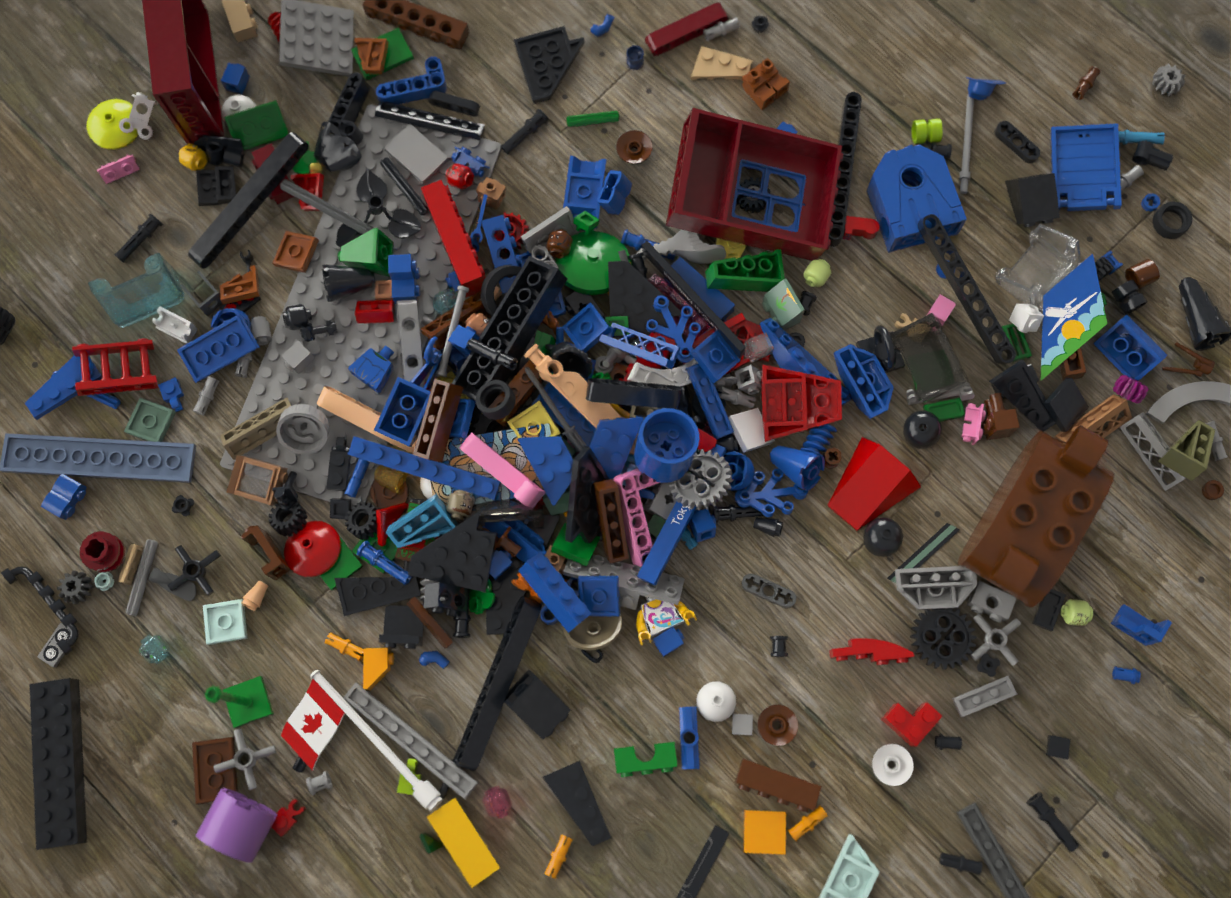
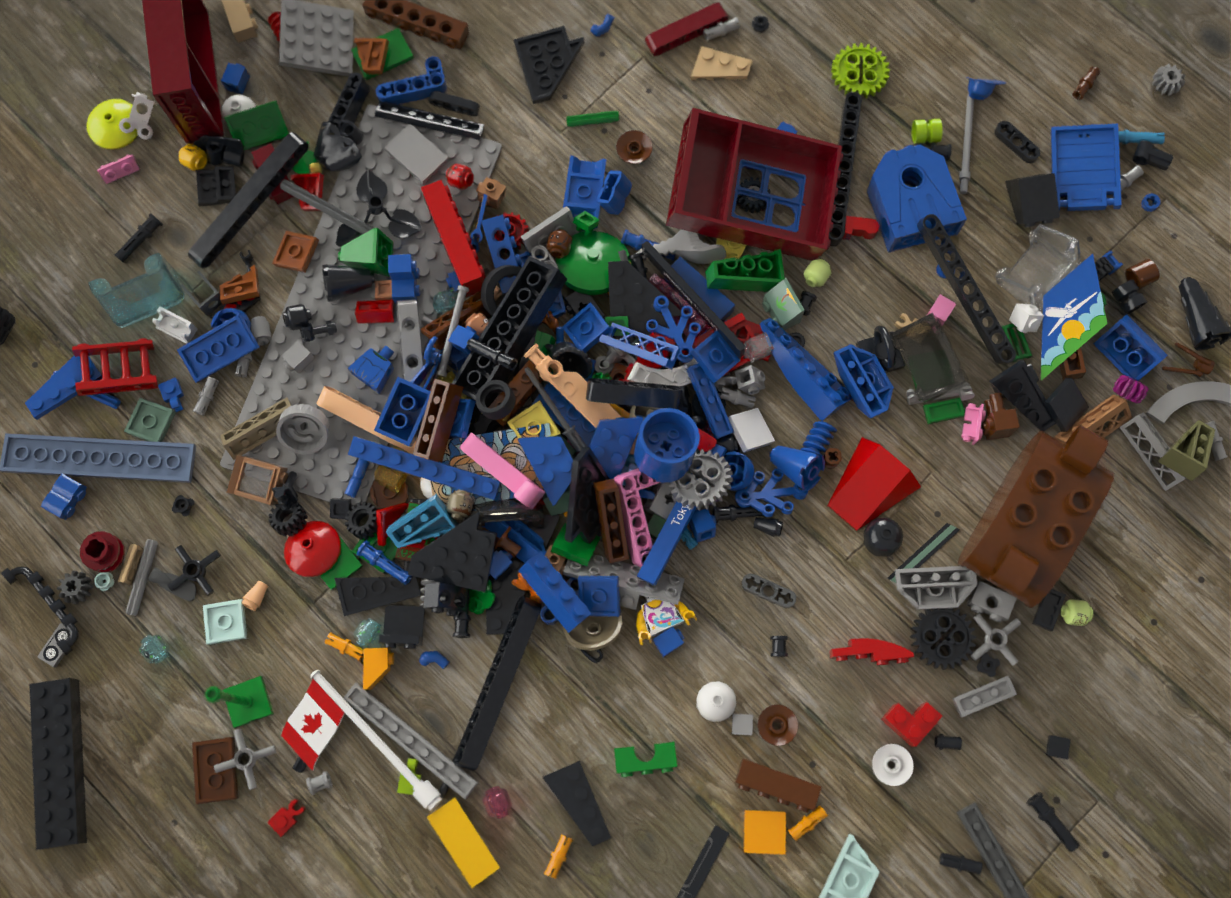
(236, 825): medium lavender brick -> none
(278, 565): reddish brown panel -> none
(339, 466): black hinge -> none
(368, 633): none -> clear light blue head
(404, 186): black axle -> none
(429, 843): dark green slope -> none
(430, 622): reddish brown tile -> none
(476, 164): blue hinge -> none
(531, 126): black pin -> none
(536, 705): black slope -> none
(634, 57): dark blue wheel -> none
(688, 723): blue piece -> none
(764, 84): dark orange hips -> none
(797, 401): red wedge -> none
(877, 71): none -> lime gear
(925, 438): black cylinder -> none
(1126, 674): blue pin -> none
(1140, 627): blue panel -> none
(1179, 209): black tyre -> none
(1212, 490): reddish brown tile -> none

